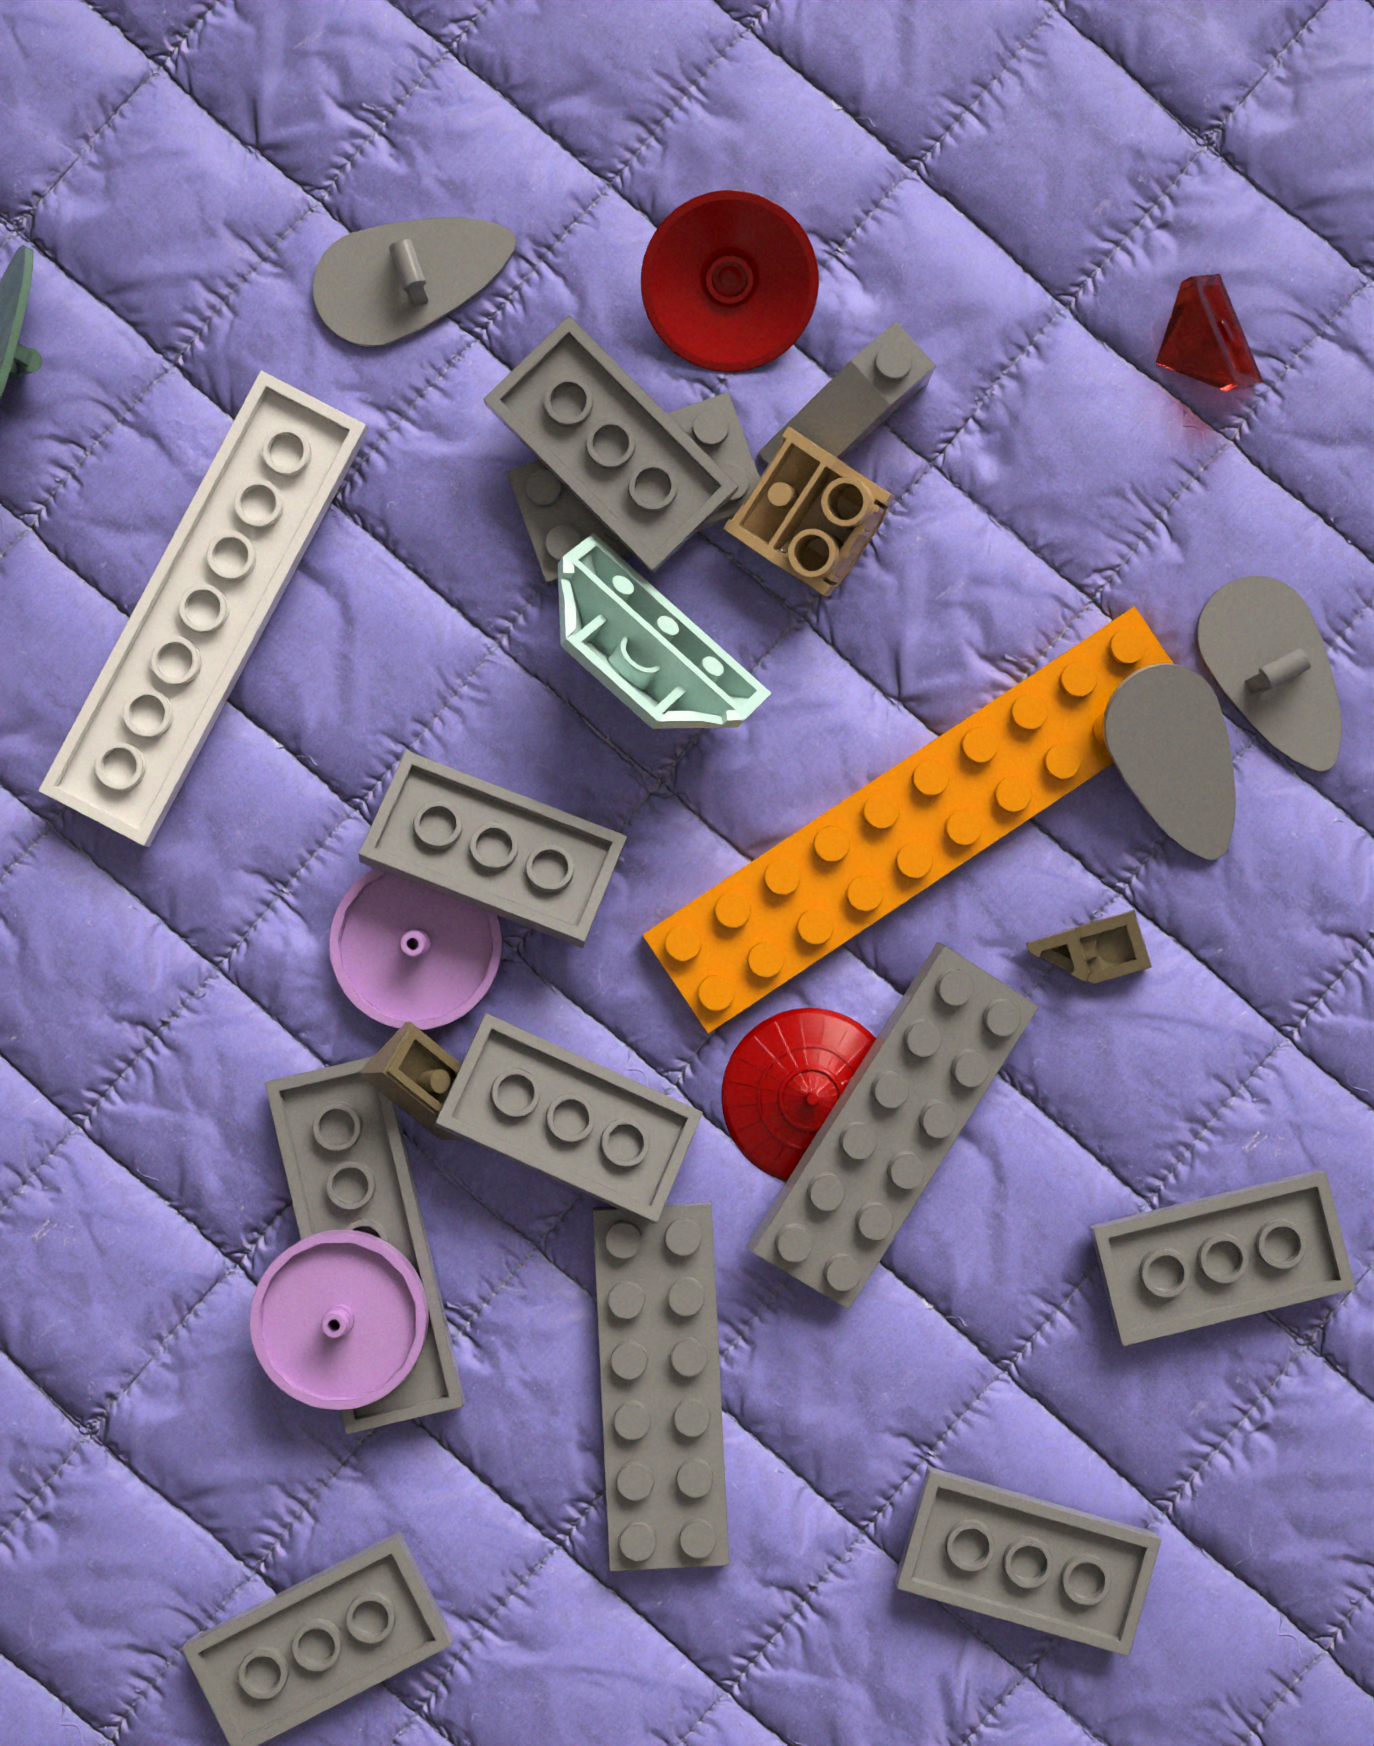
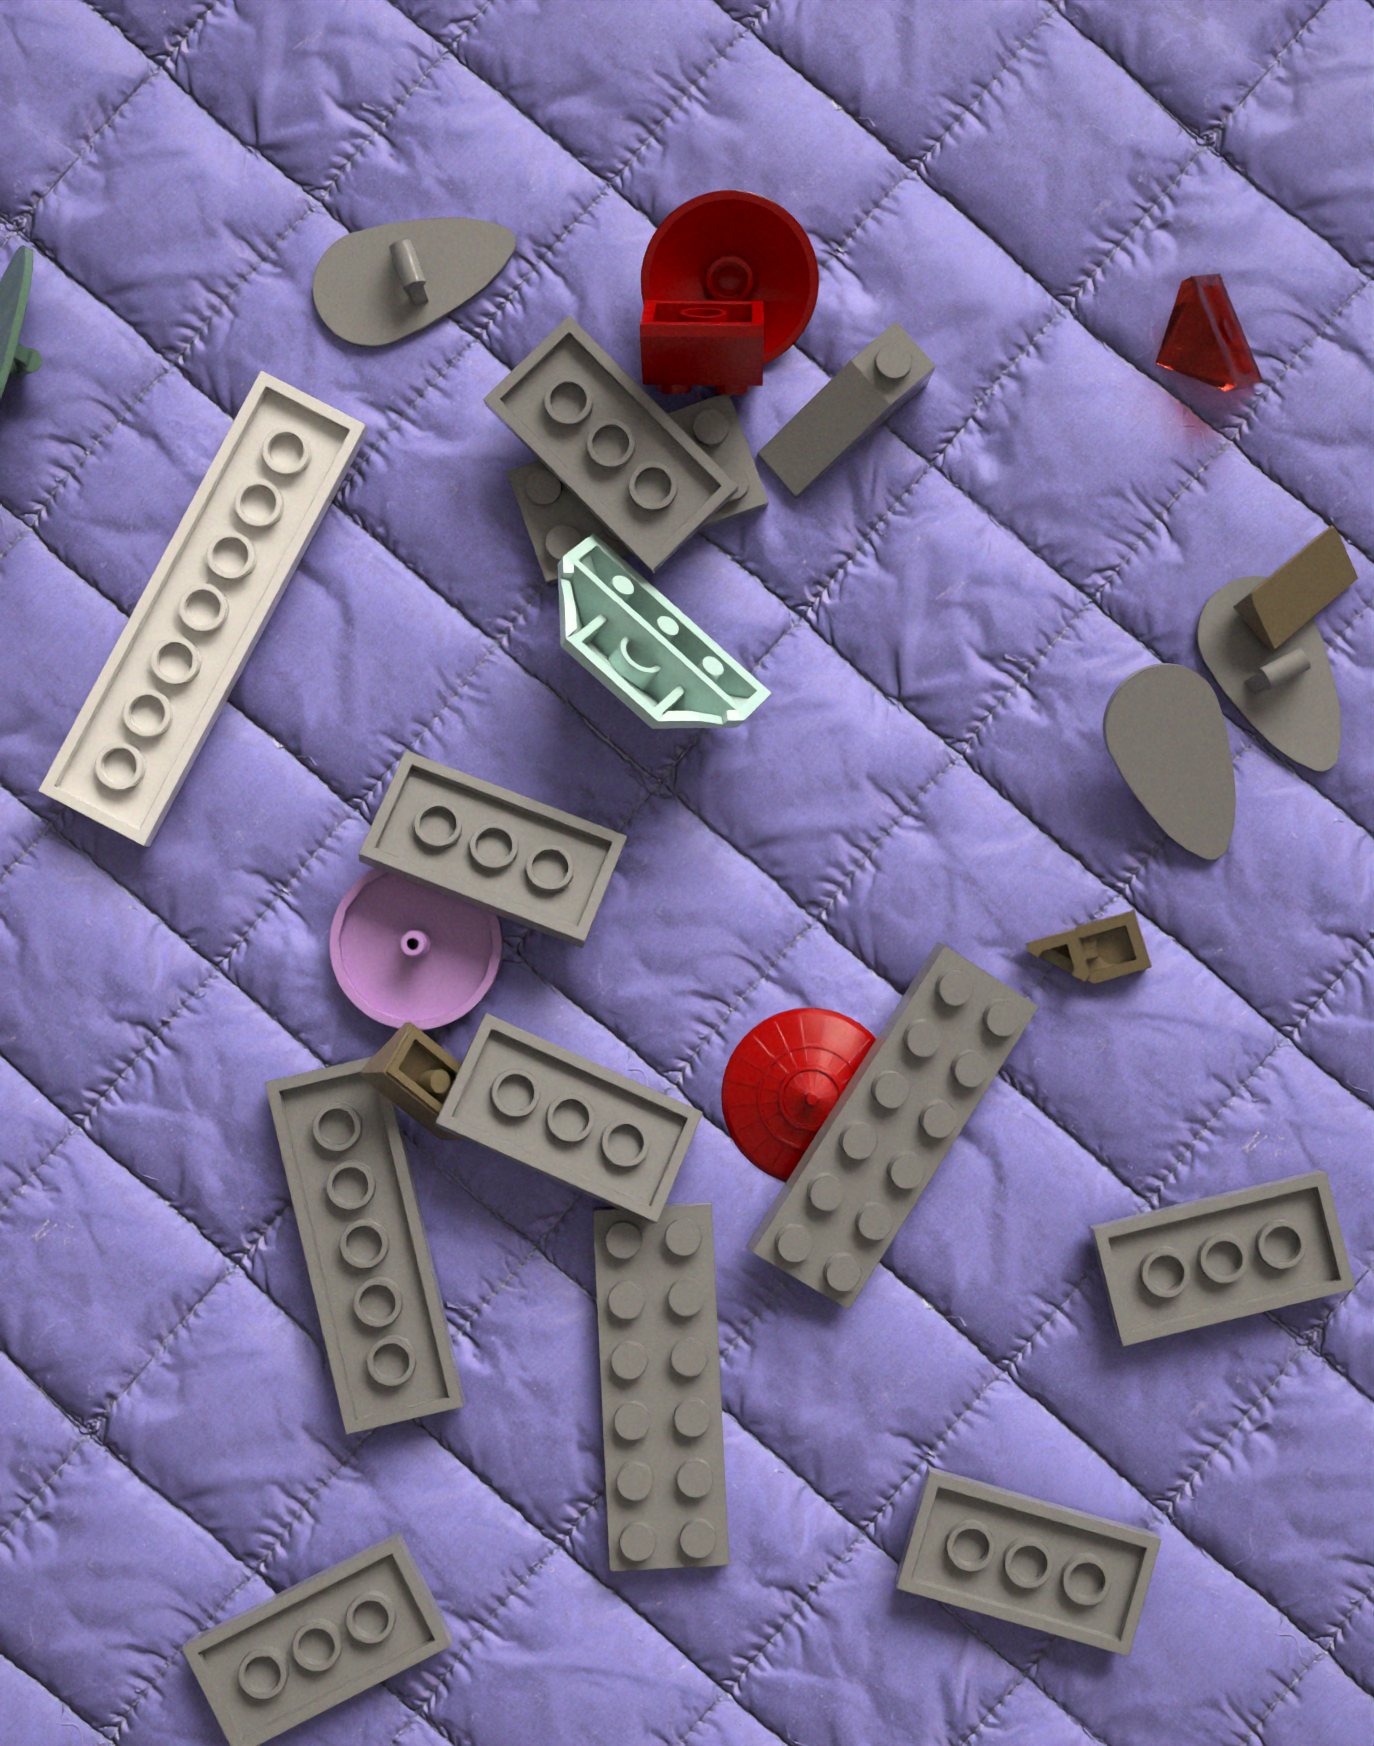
(339, 1319): lavender piece -> none
(702, 345): none -> red slope
(810, 513): tan slope -> none
(901, 829): light orange plate -> none
(1298, 589): none -> dark tan slope

